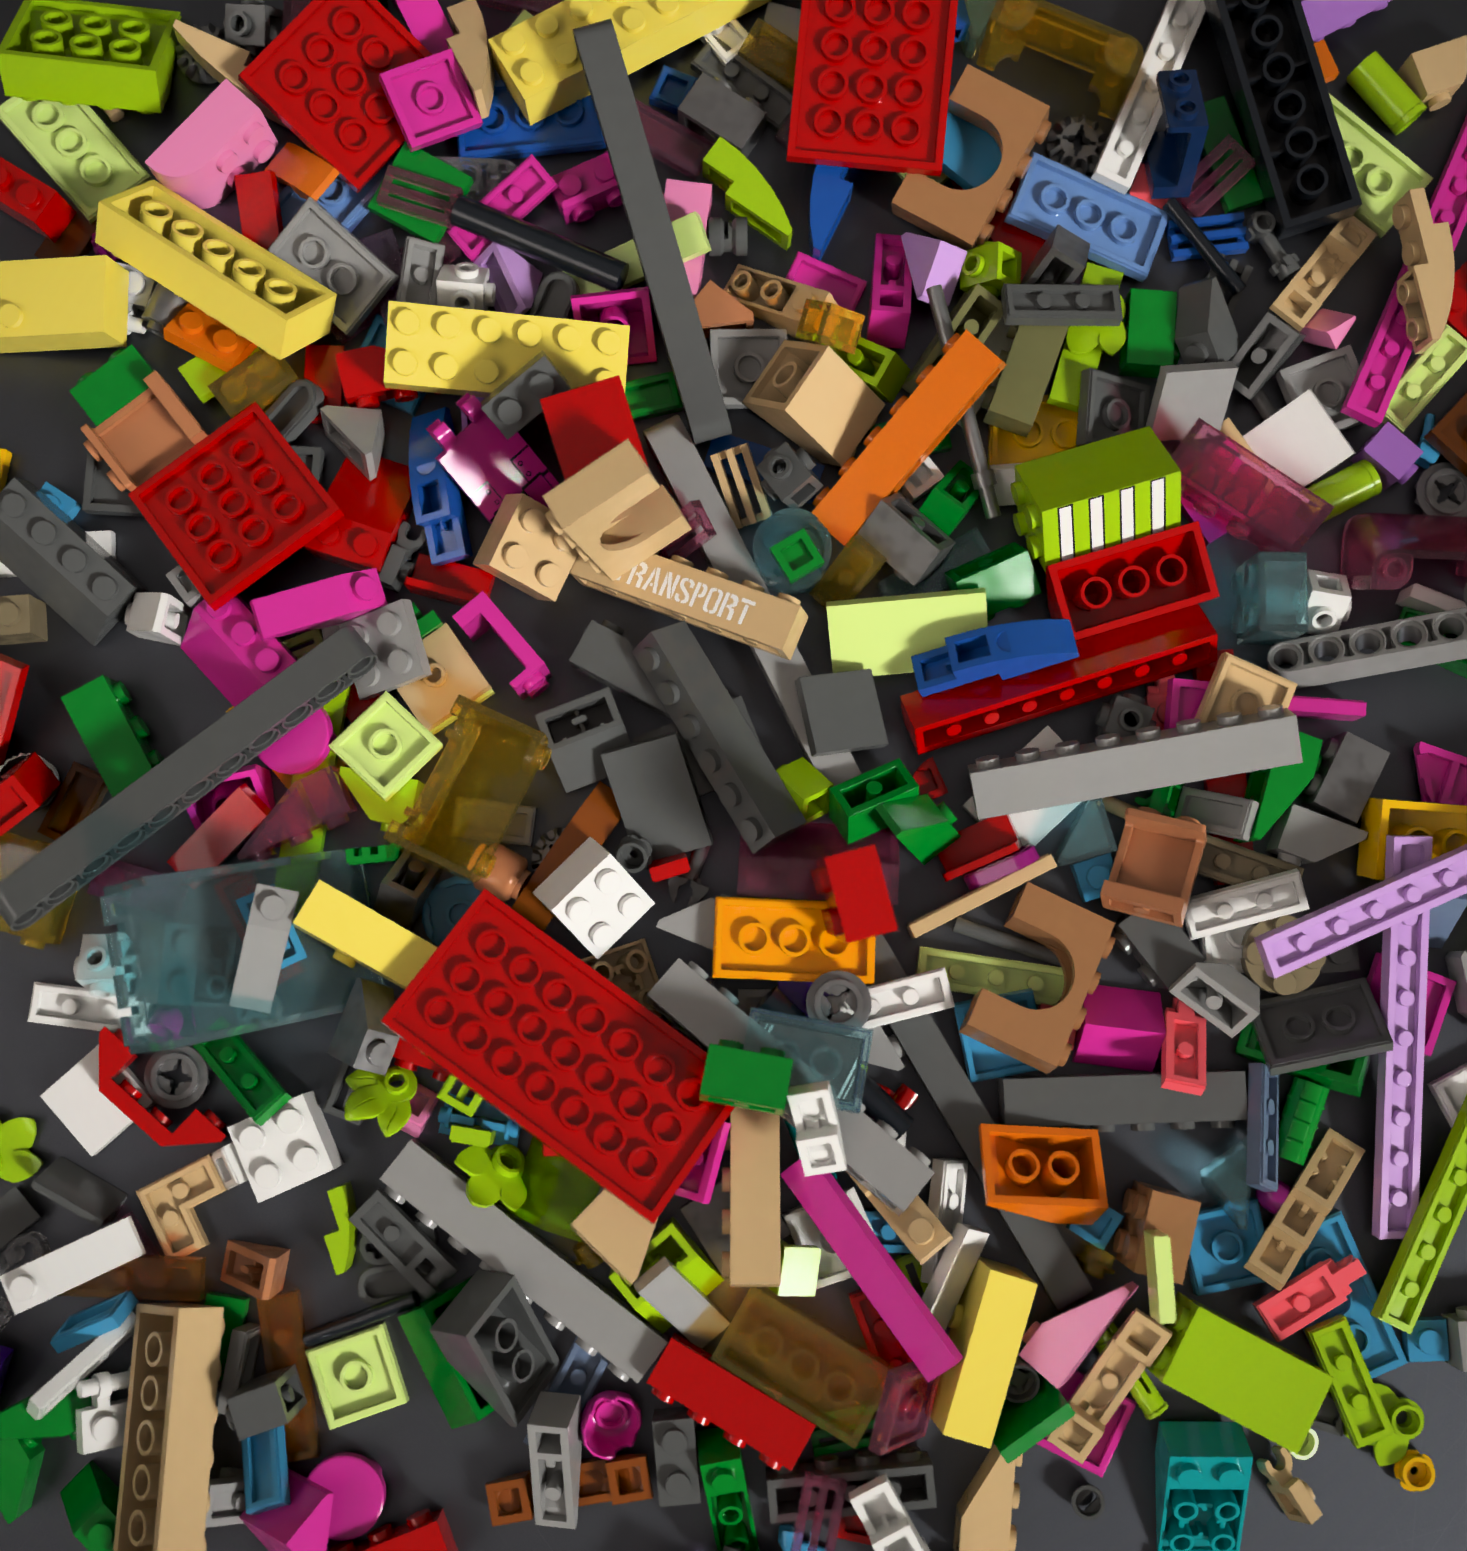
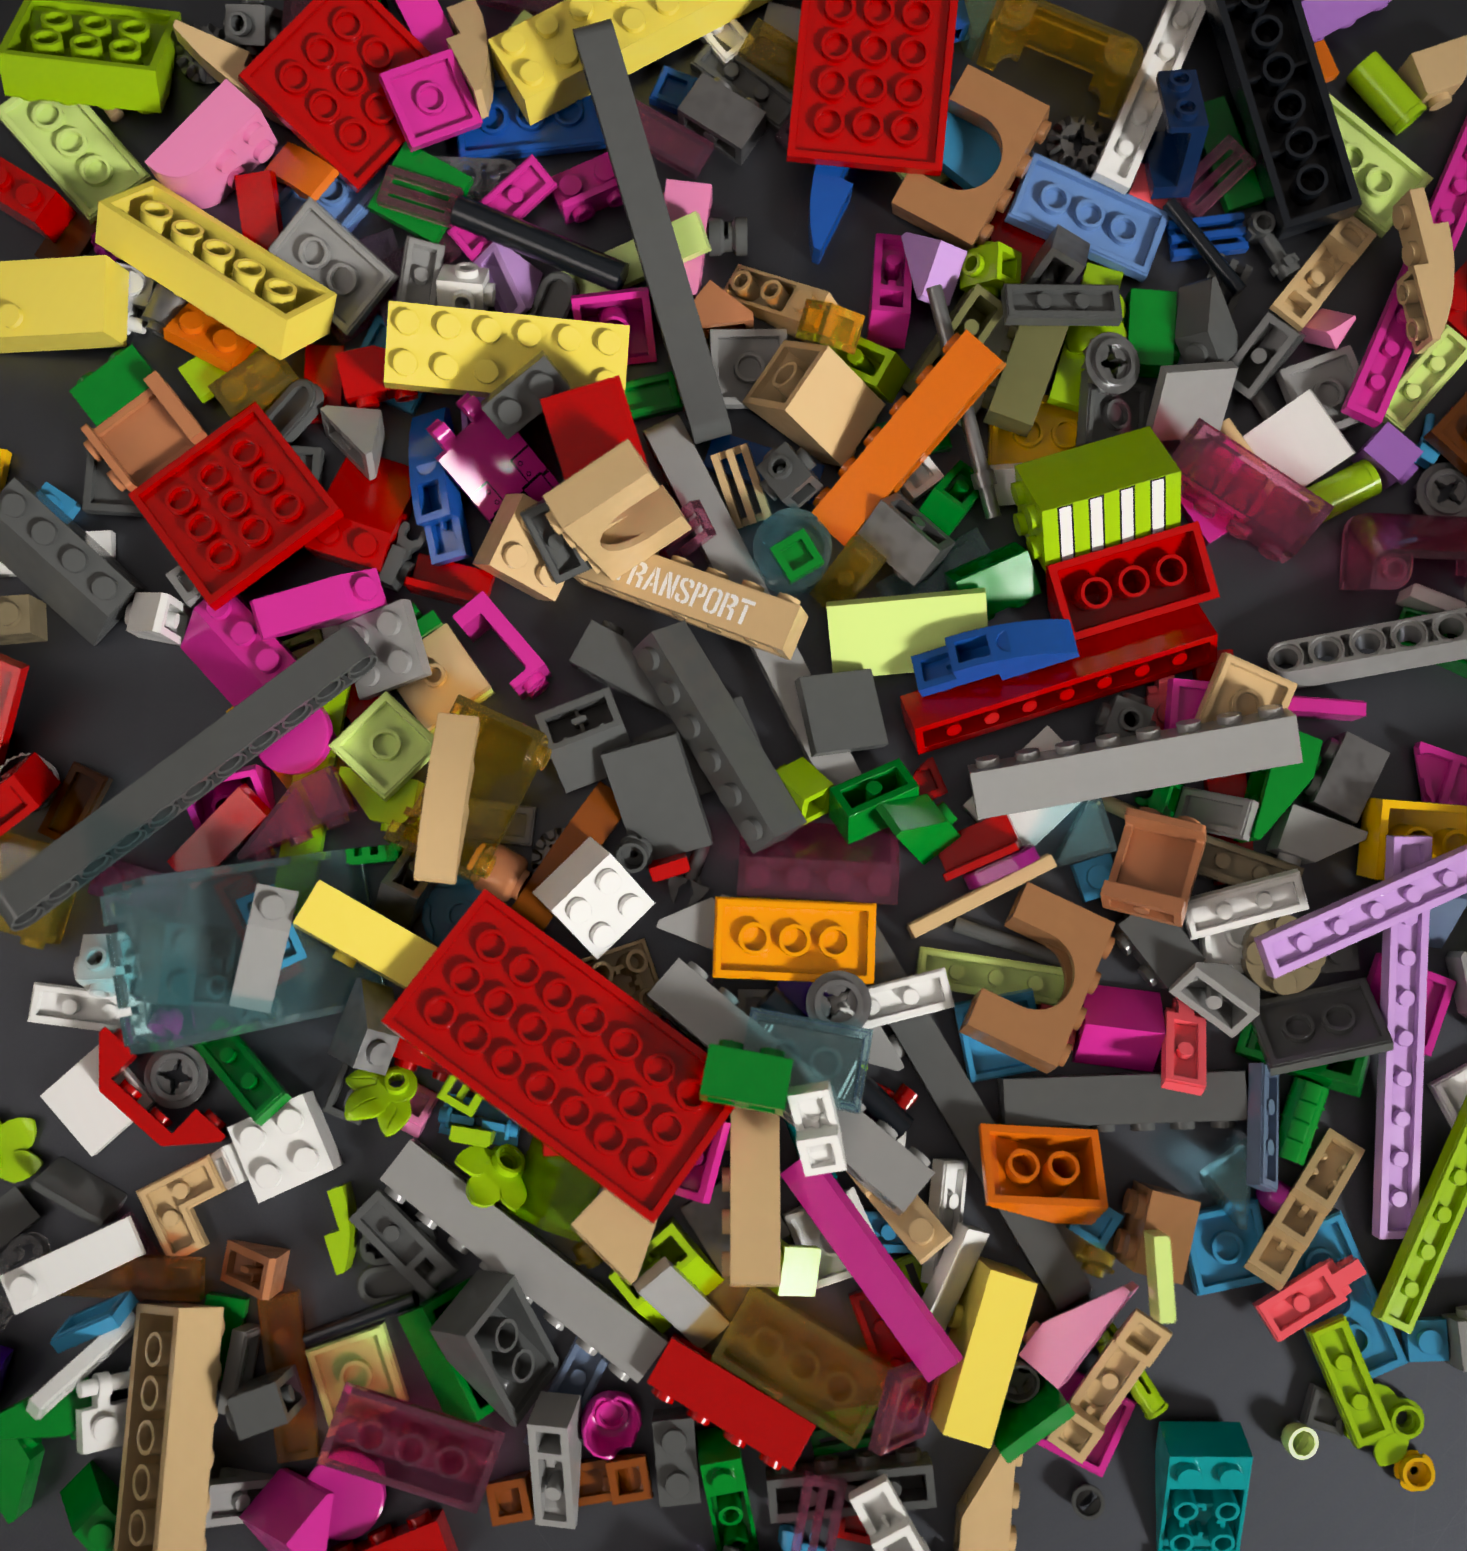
(111, 732): green brick -> none
(265, 1471): dark azure tile -> none
(411, 1447): none -> clear pink slope
(446, 798): none -> tan slope
(557, 554): none -> dark grey slope
(747, 192): lime slope -> none
(843, 286): dark pink tile -> none
(854, 895): red brick -> none
(1117, 350): none -> flat silver gear
(1241, 1374): lime brick -> none
(1270, 598): clear light blue brick -> none
(1290, 1492): tan plate -> none
(1327, 601): white brick -> none

